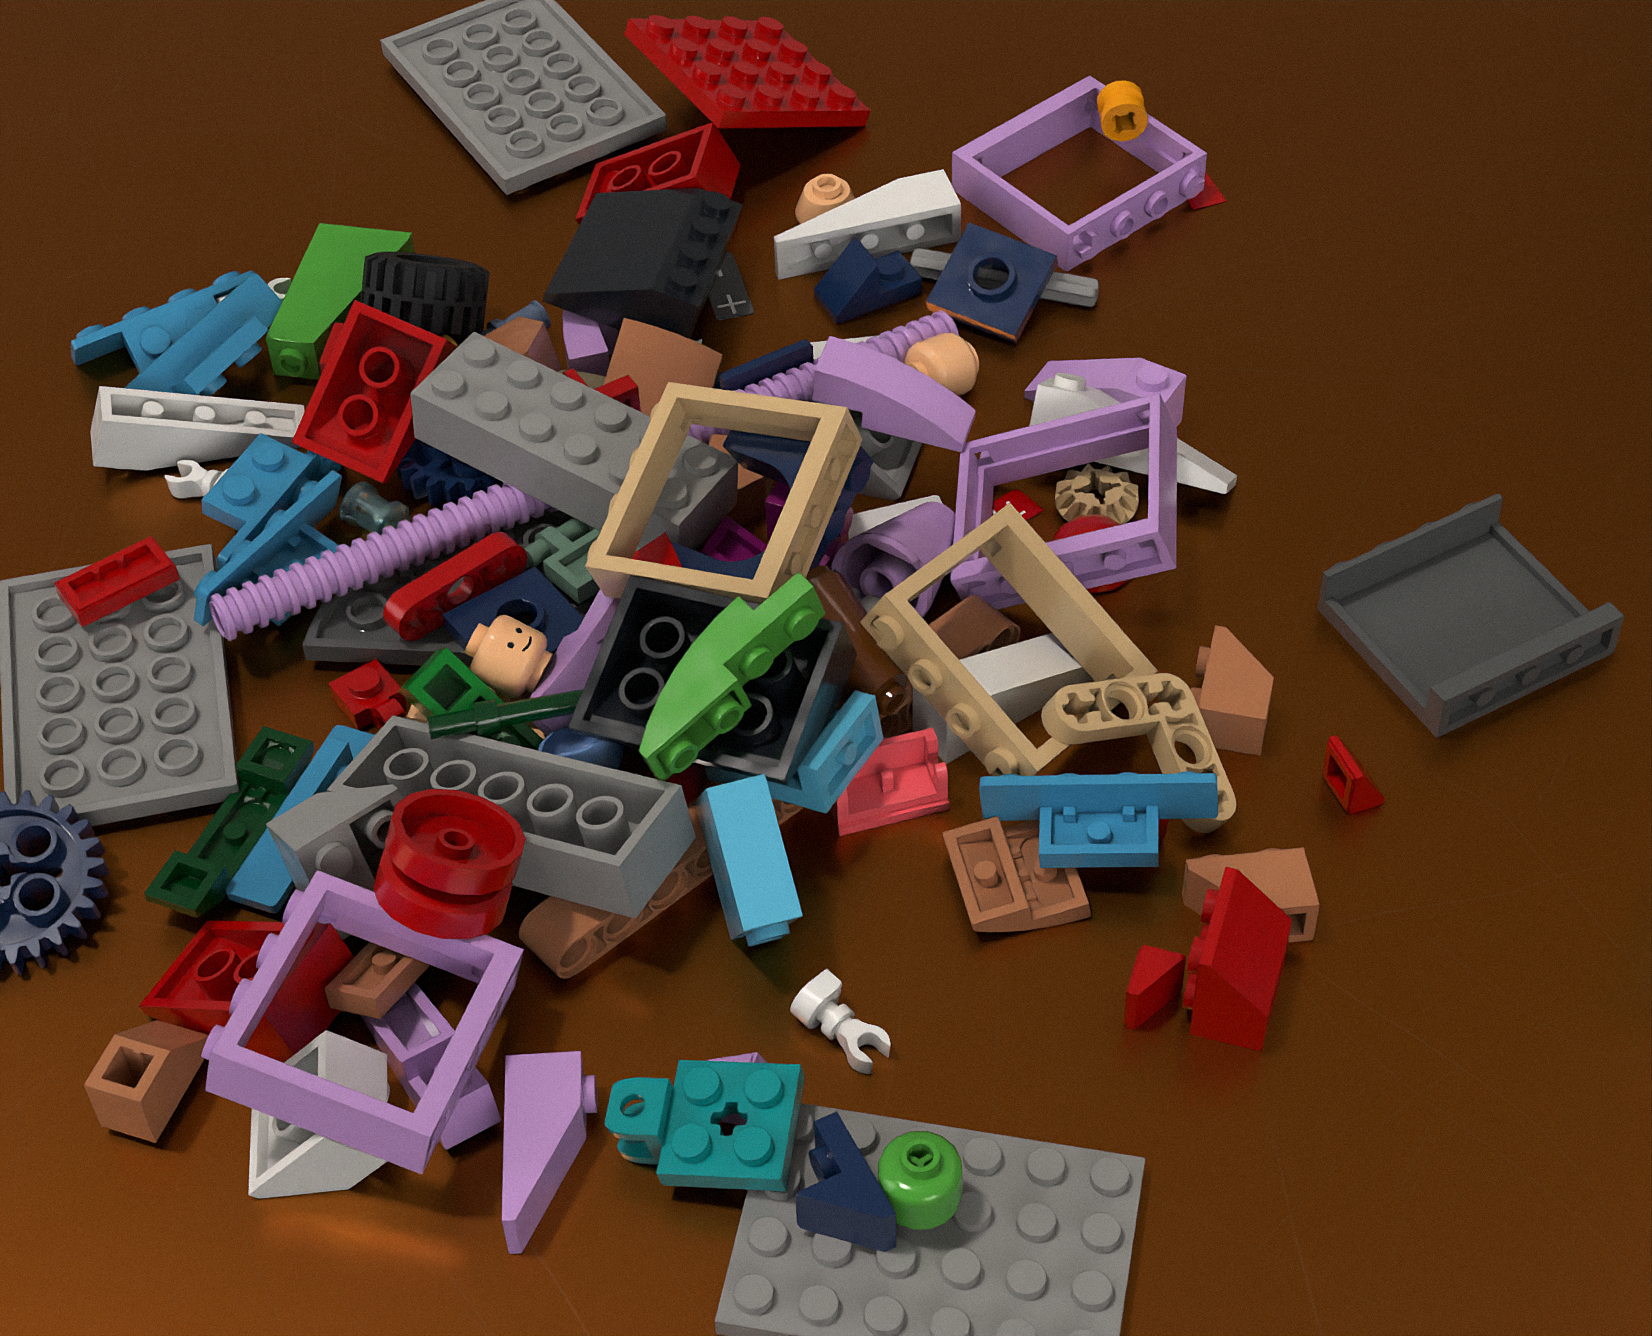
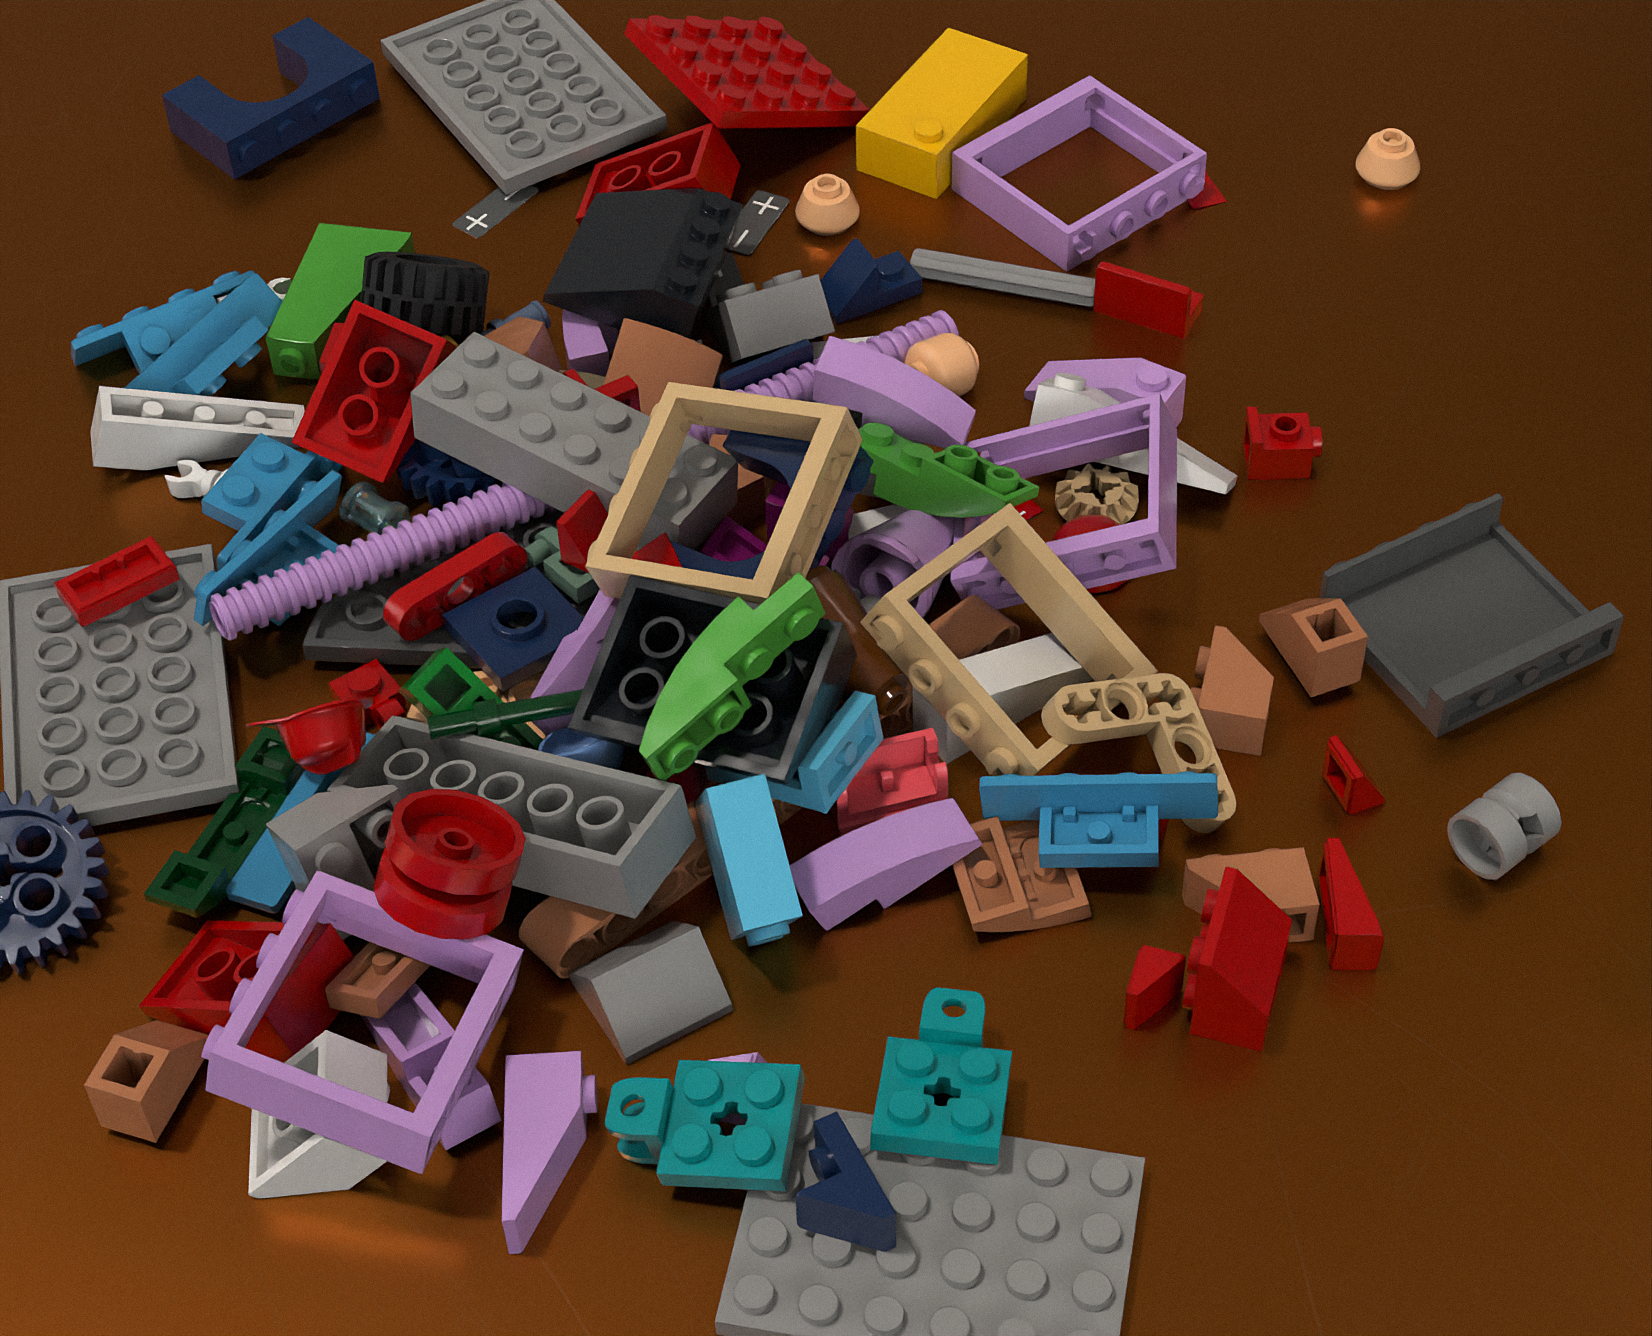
(244, 135): none -> dark blue arch
(324, 735): none -> red piece
(492, 210): none -> dark grey sticker
(508, 655): light nougat head -> none
(580, 528): none -> red slope
(653, 989): none -> light grey slope
(756, 220): none -> dark grey sticker
(771, 318): none -> light grey slope
(819, 1004): white piece -> none
(882, 860): none -> lavender slope
(892, 218): white slope -> none
(921, 1179): bright green head -> none
(938, 106): none -> yellow brick
(943, 482): none -> bright green slope
(946, 1061): none -> teal plate
(998, 310): dark blue piece -> none
(1122, 111): light orange wheel -> none
(1146, 300): none -> red panel
(1279, 445): none -> red brick
(1318, 642): none -> nougat slope
(1349, 921): none -> red slope
(1388, 160): none -> light nougat cone
(1504, 825): none -> light grey wheel

